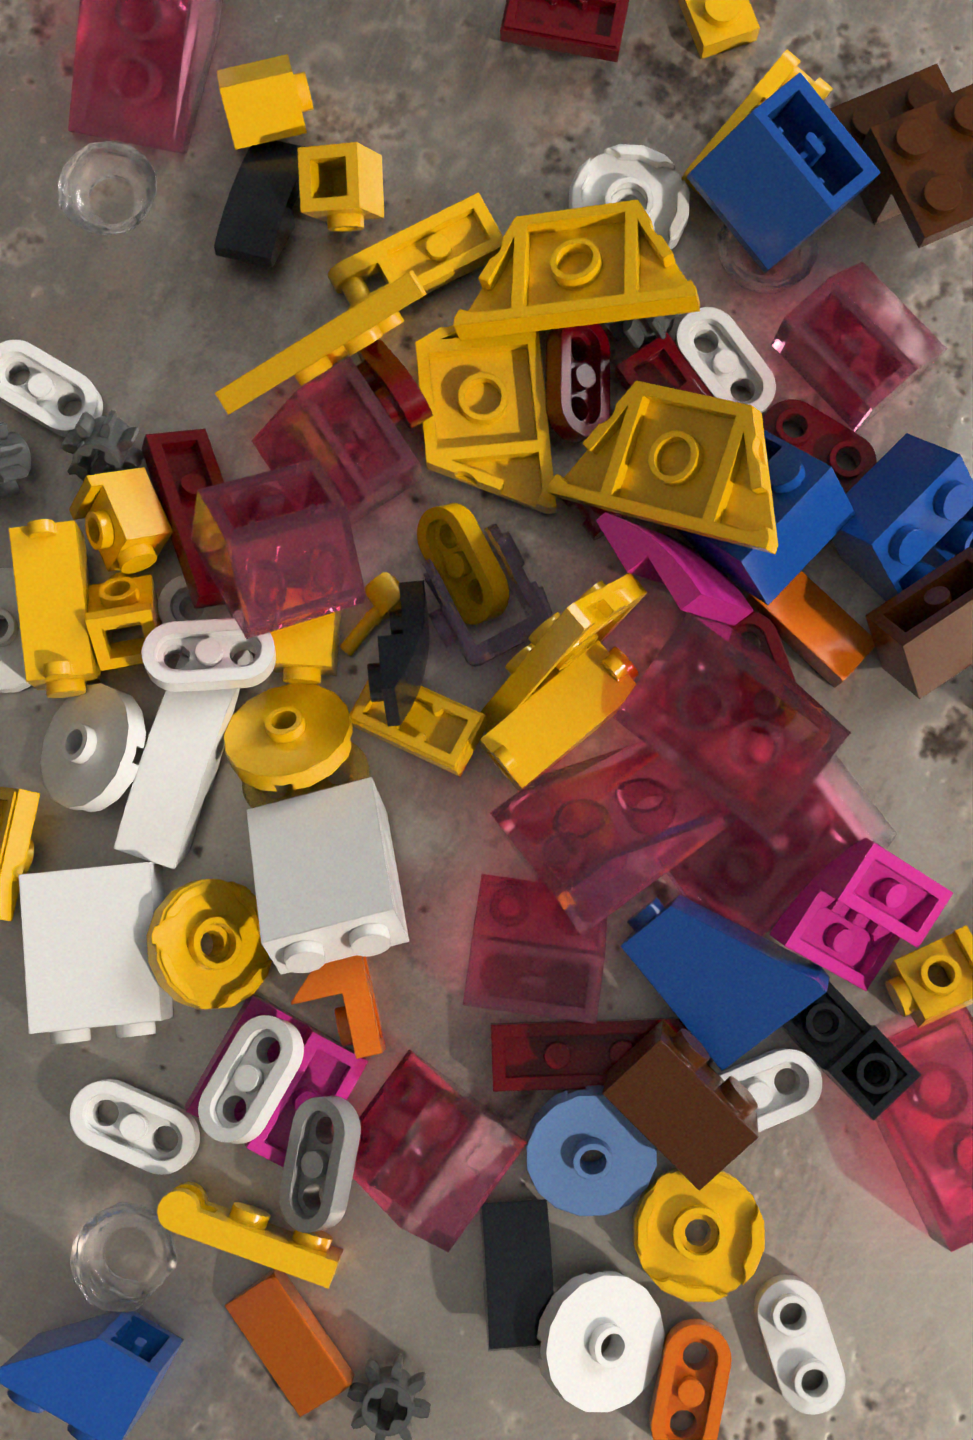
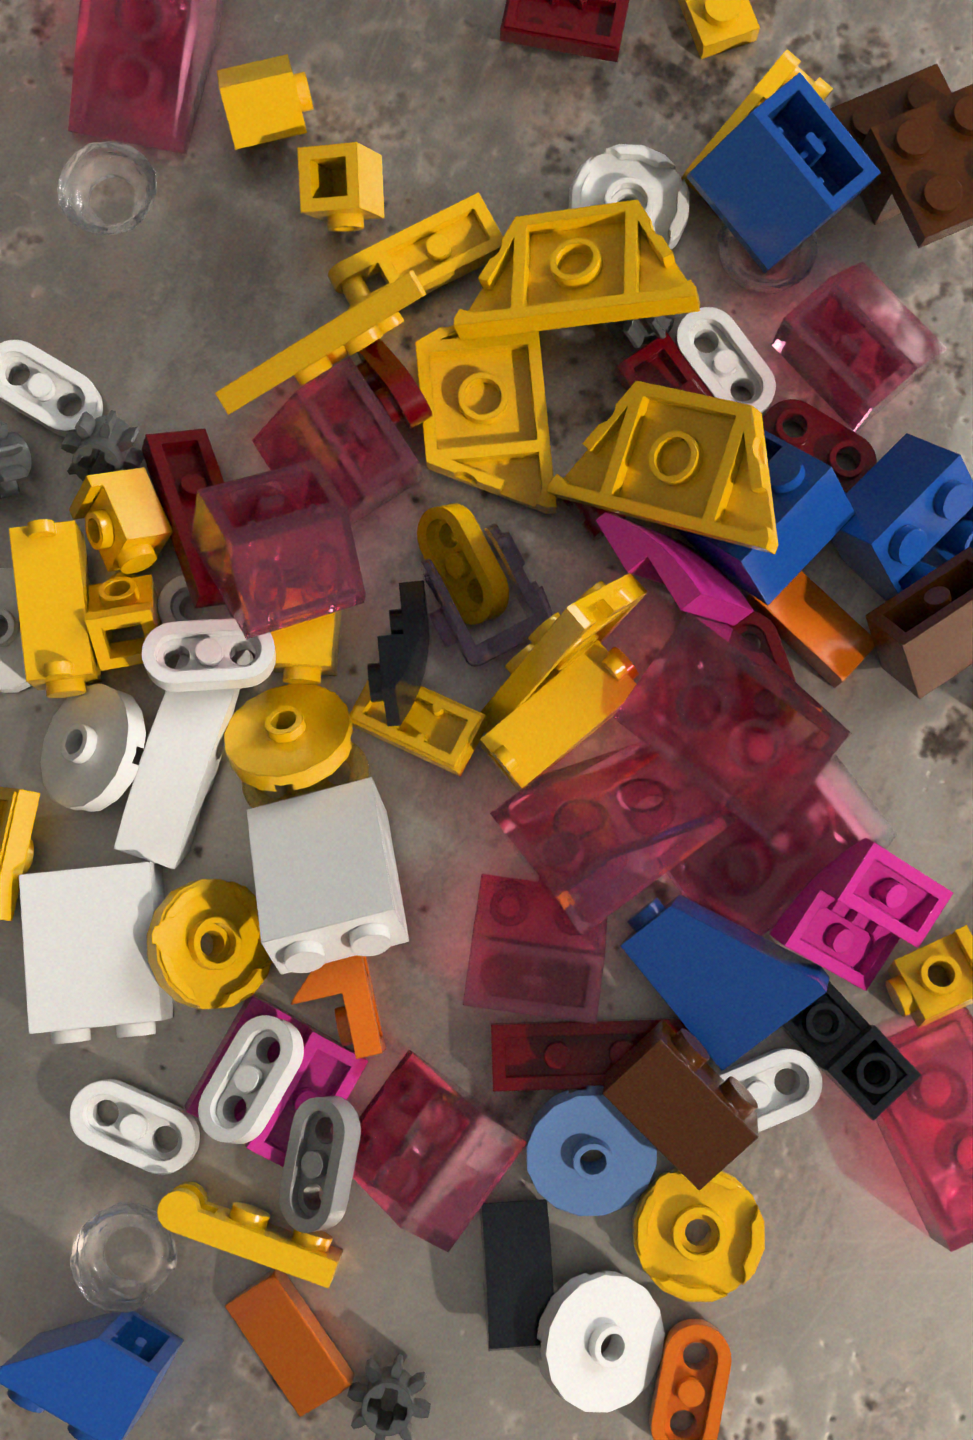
(260, 205): black slope -> none
(385, 596): yellow hand -> none
(577, 384): dark red plate -> none
(799, 1346): white plate -> none

